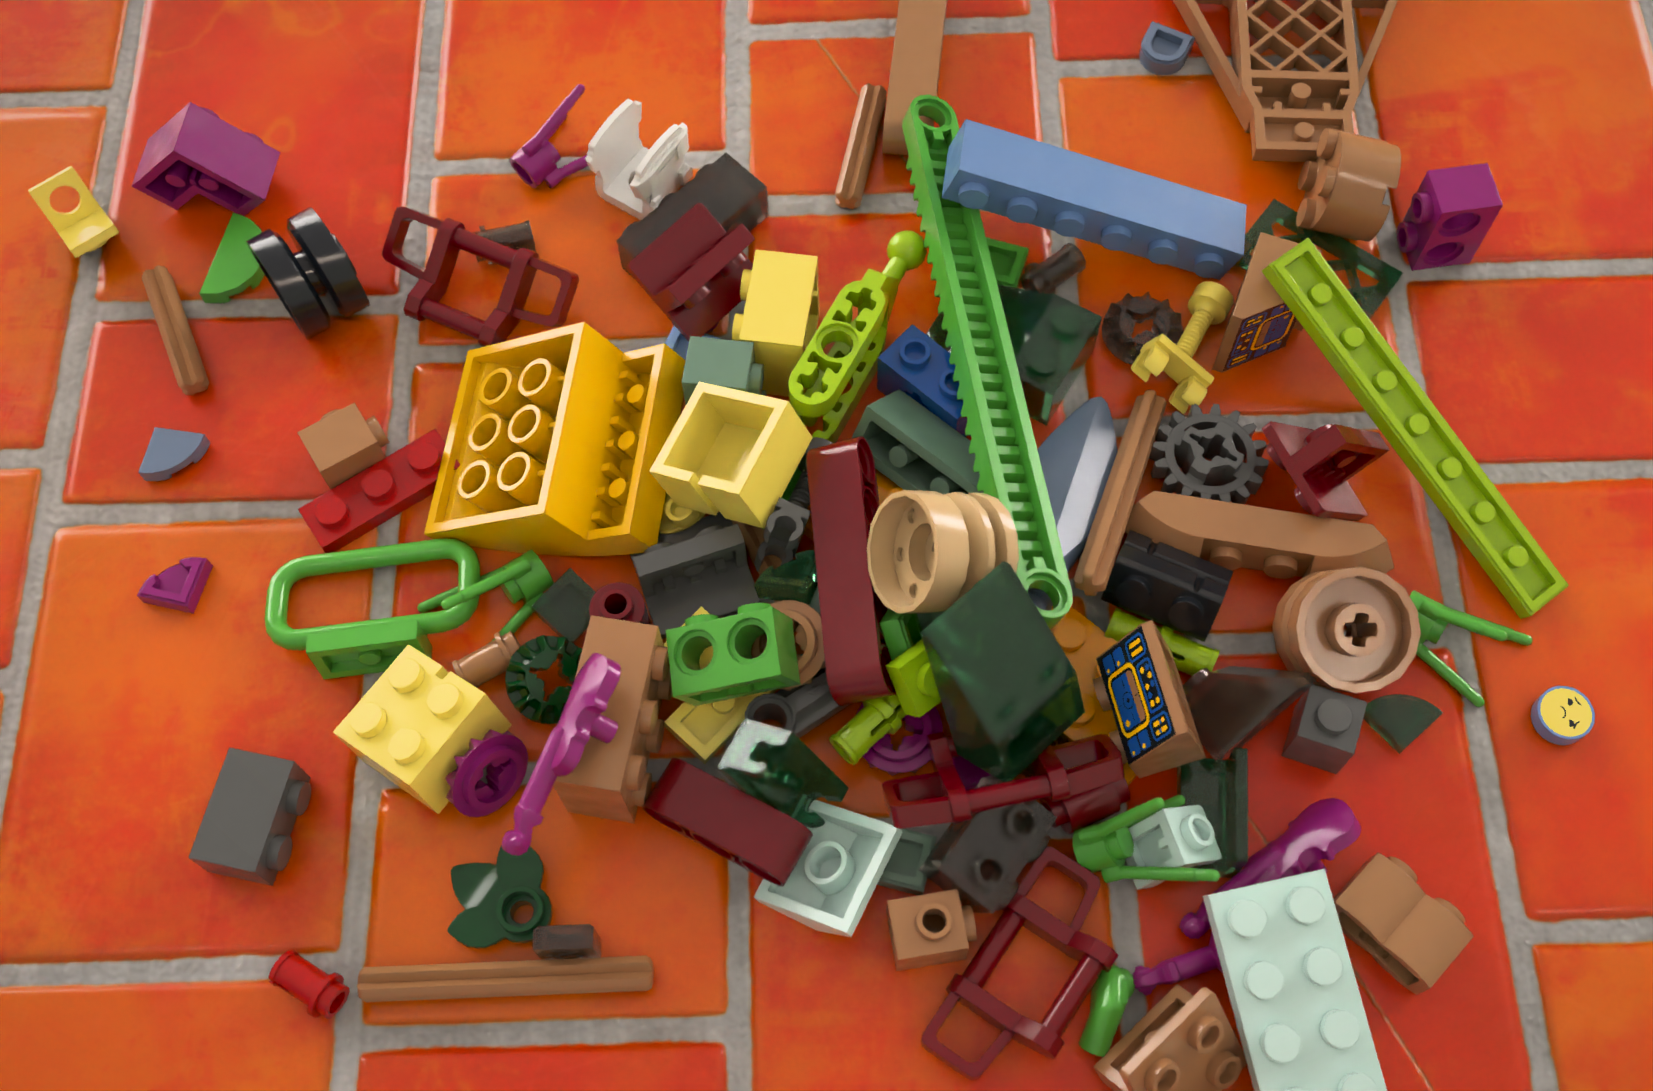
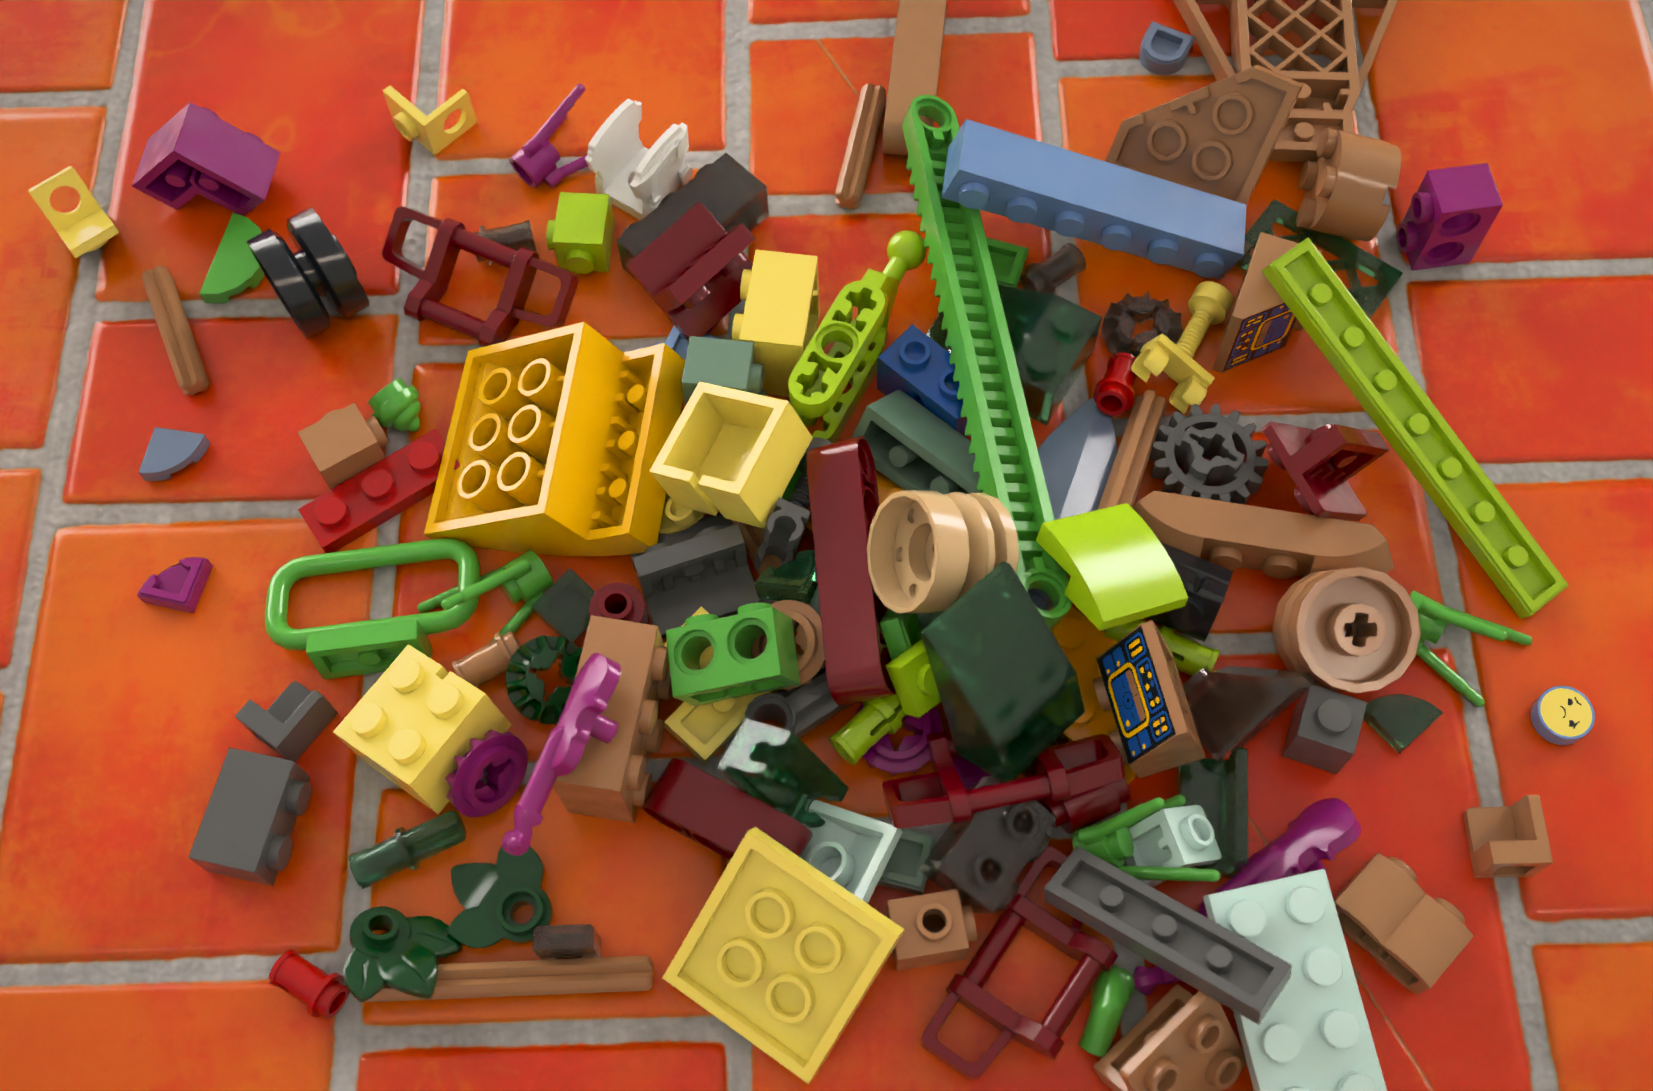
(290, 721): none -> dark grey panel
(400, 958): none -> dark green plate
(403, 414): none -> bright green plate
(407, 848): none -> clear green axle
(430, 129): none -> light yellow bracket
(582, 232): none -> lime brick
(782, 954): none -> light yellow plate
(1113, 565): none -> lime slope
(1115, 391): none -> red pin
(1169, 934): none -> dark grey plate
(1211, 136): none -> medium nougat plate
(1508, 839): none -> medium nougat panel

